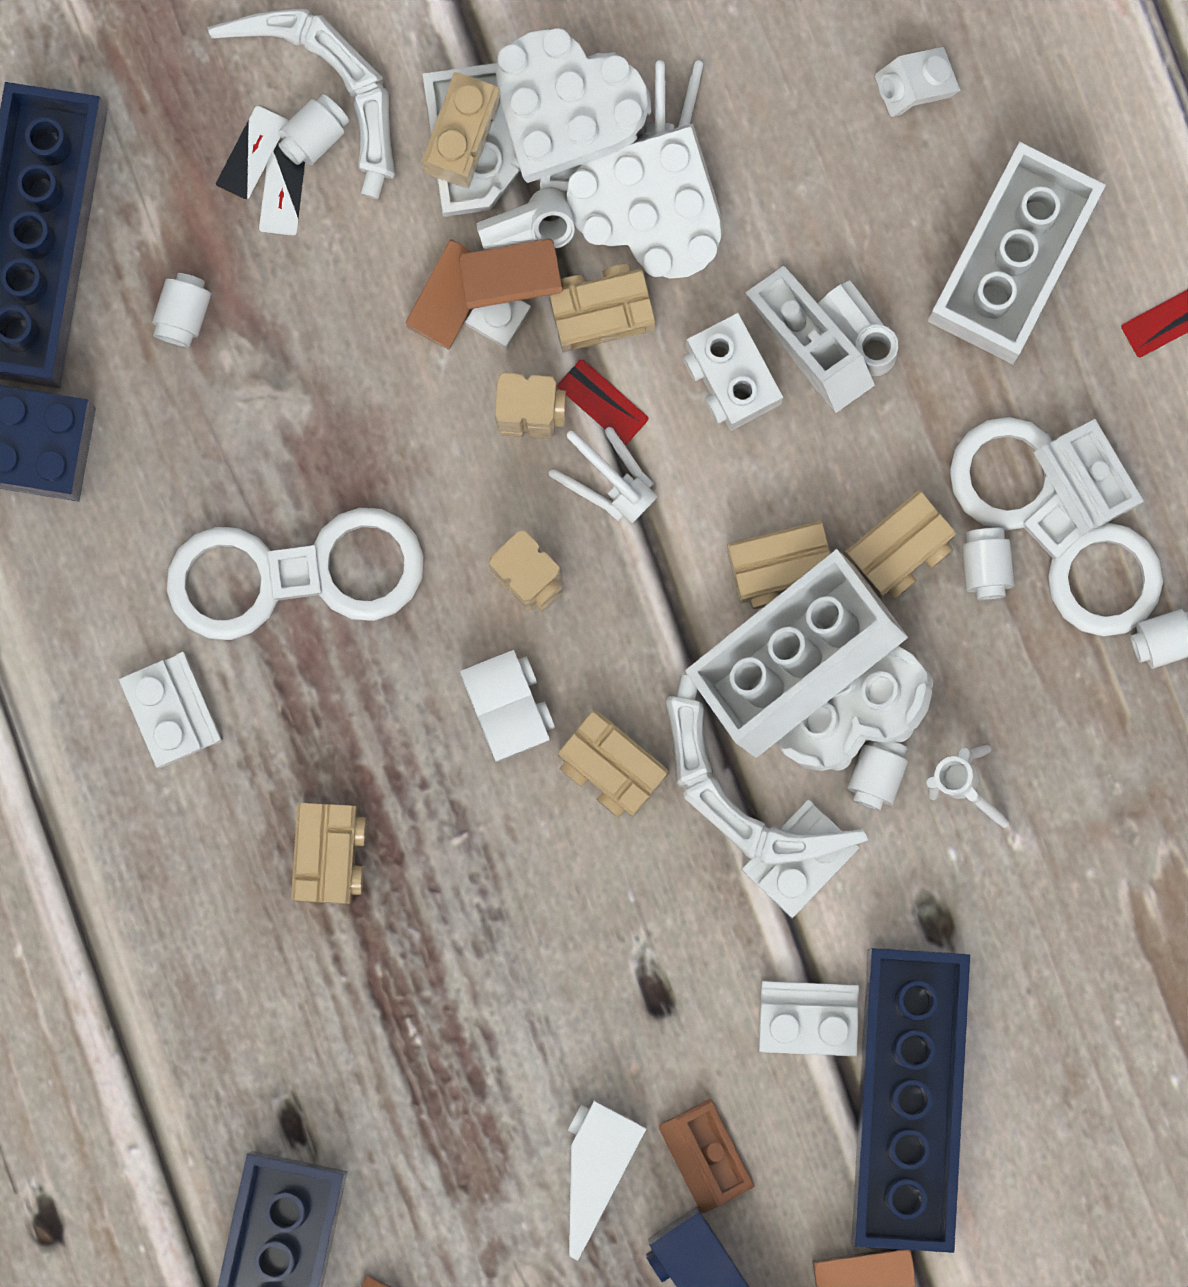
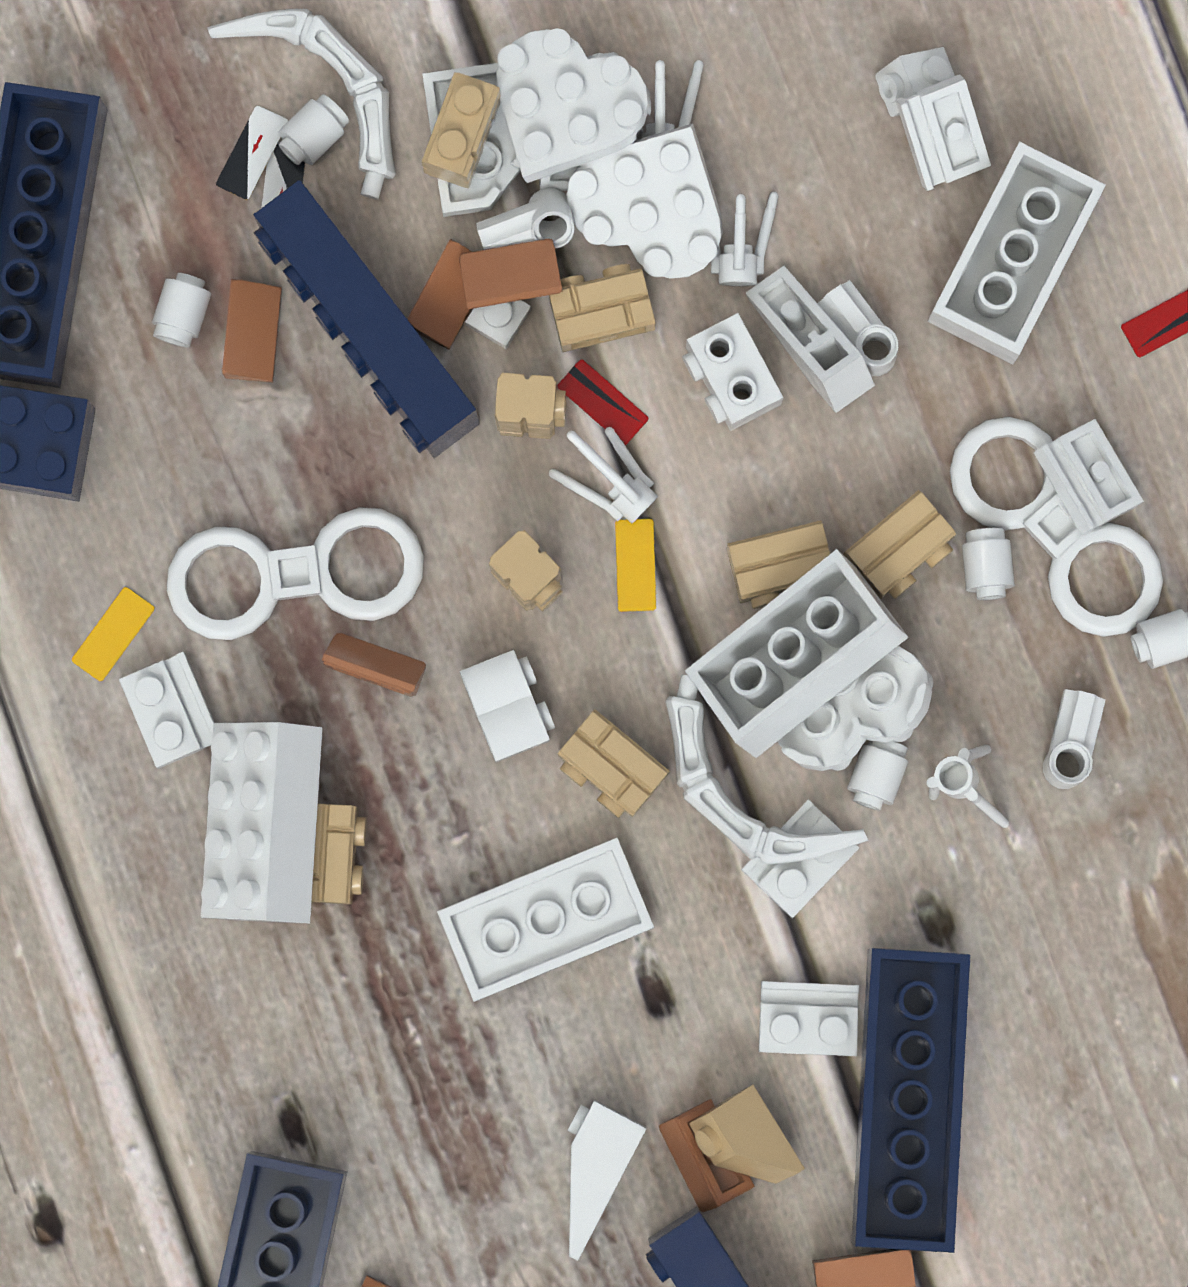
(113, 634): none -> yellow sticker
(251, 331): none -> nougat slope
(261, 822): none -> white brick
(363, 314): none -> dark blue brick
(374, 664): none -> nougat slope
(545, 919): none -> white plate
(635, 565): none -> yellow sticker
(738, 263): none -> white plant
(746, 1138): none -> tan slope
(943, 132): none -> white plate
(1074, 734): none -> white piece

